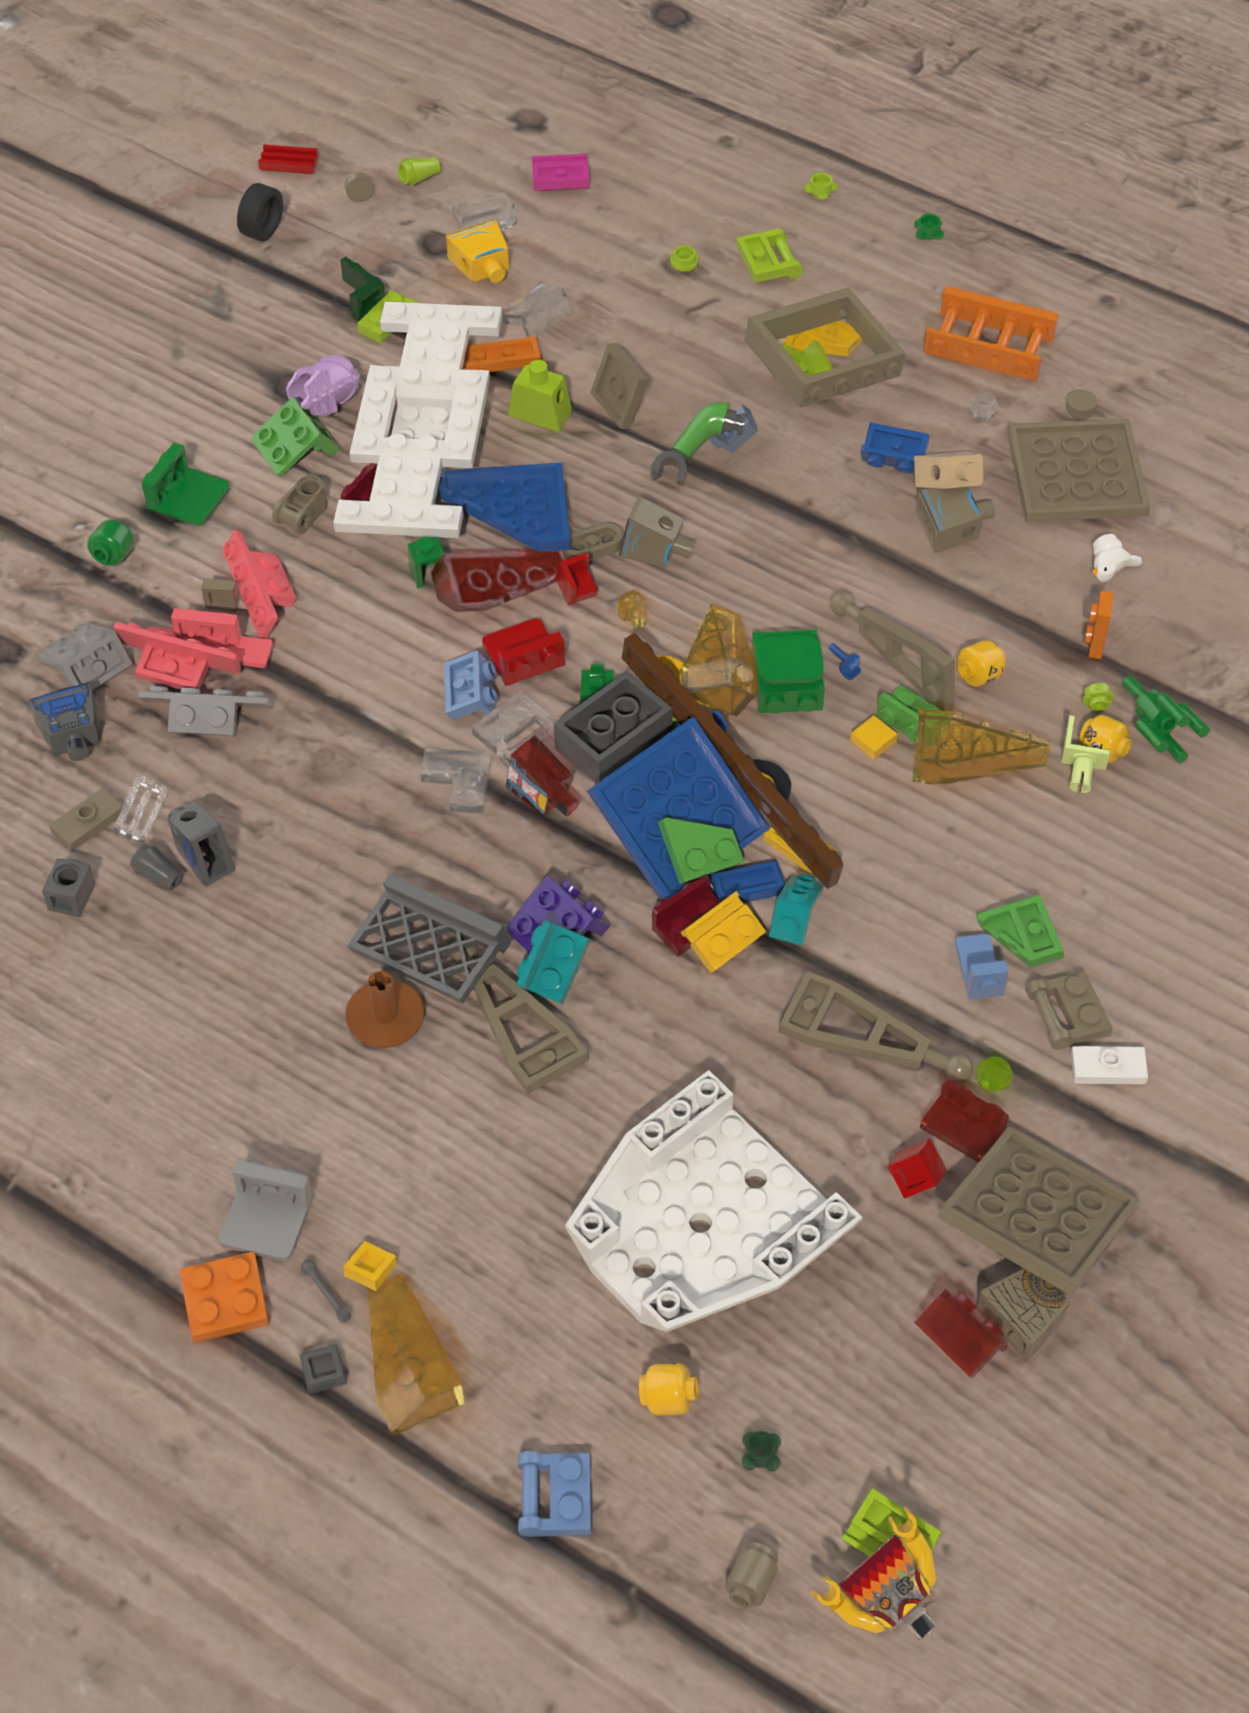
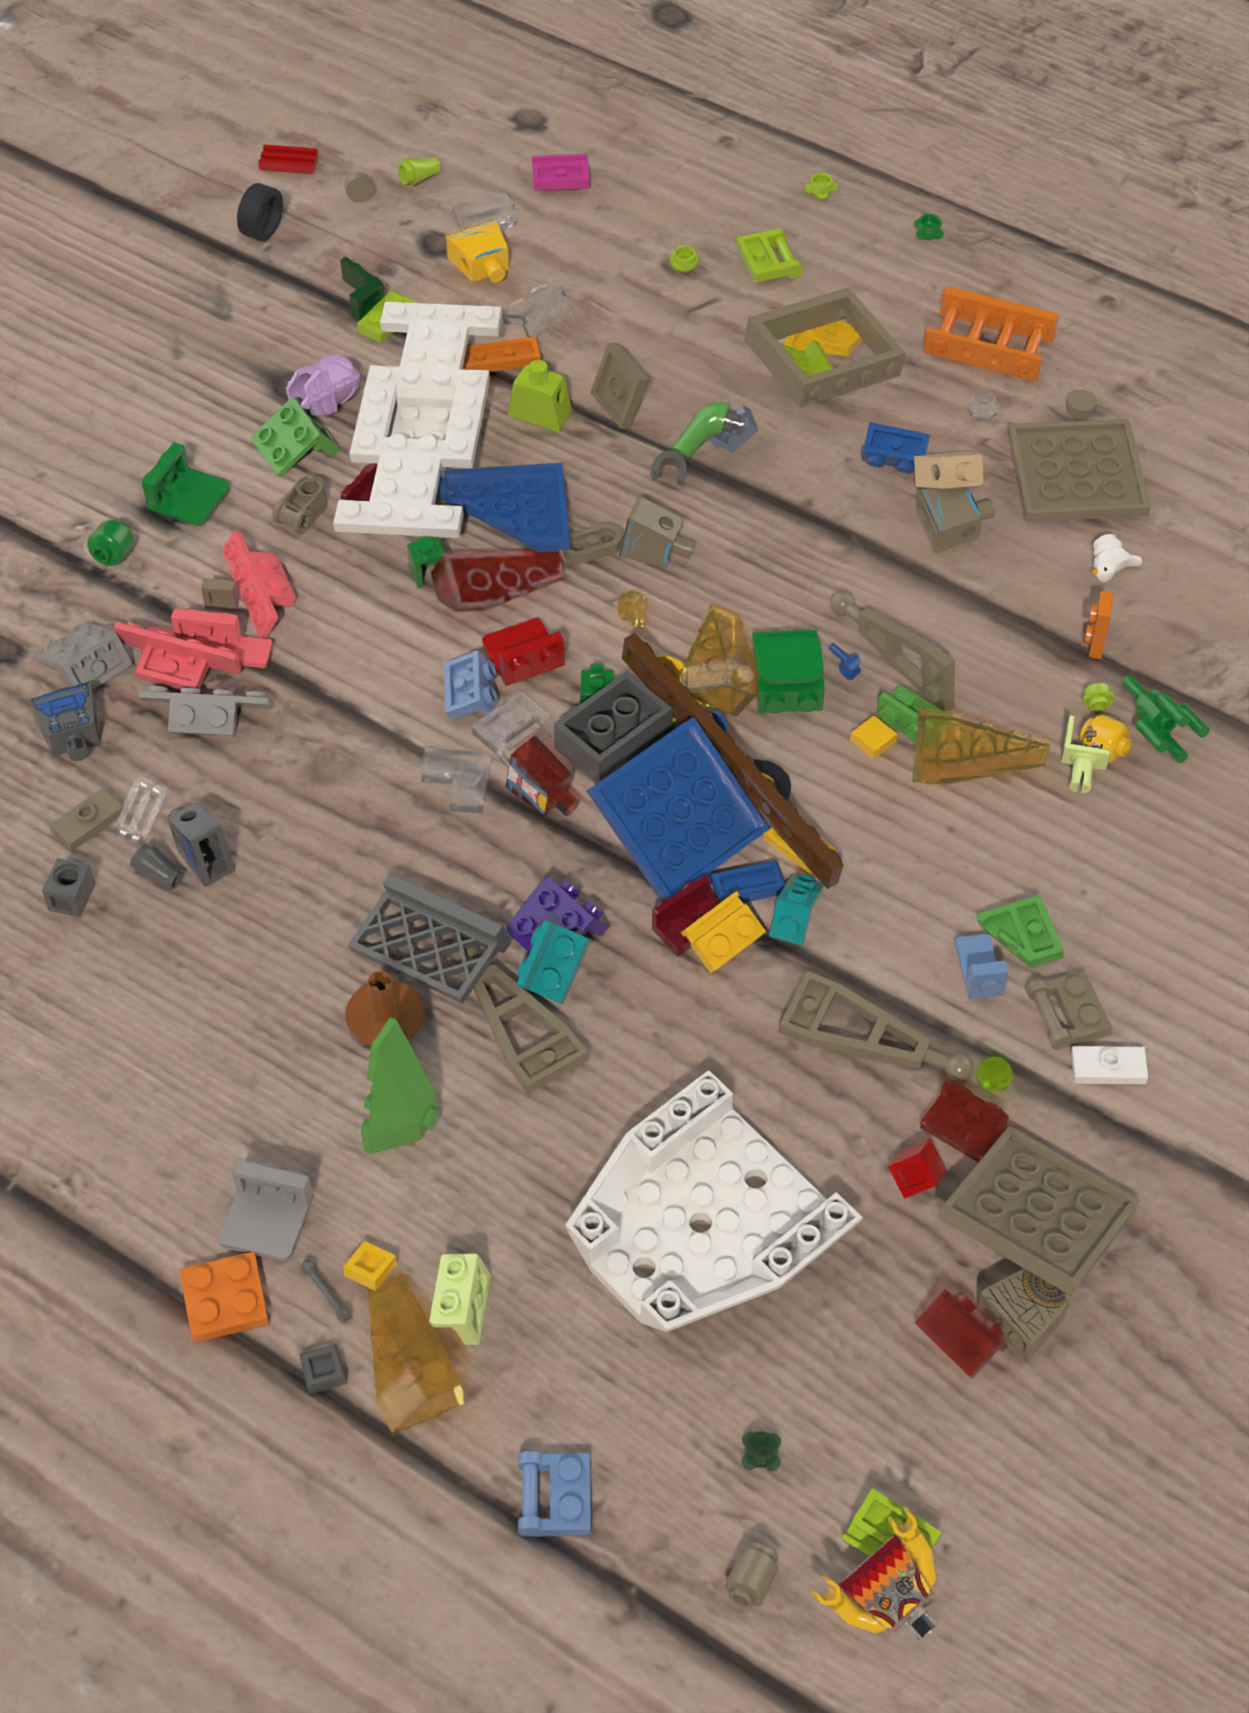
(401, 1094): none -> bright green wedge
(461, 1296): none -> yellowish green bracket
(575, 579): red panel -> none
(668, 1389): yellow head -> none
(699, 848): bright green wing -> none
(981, 663): yellow head -> none

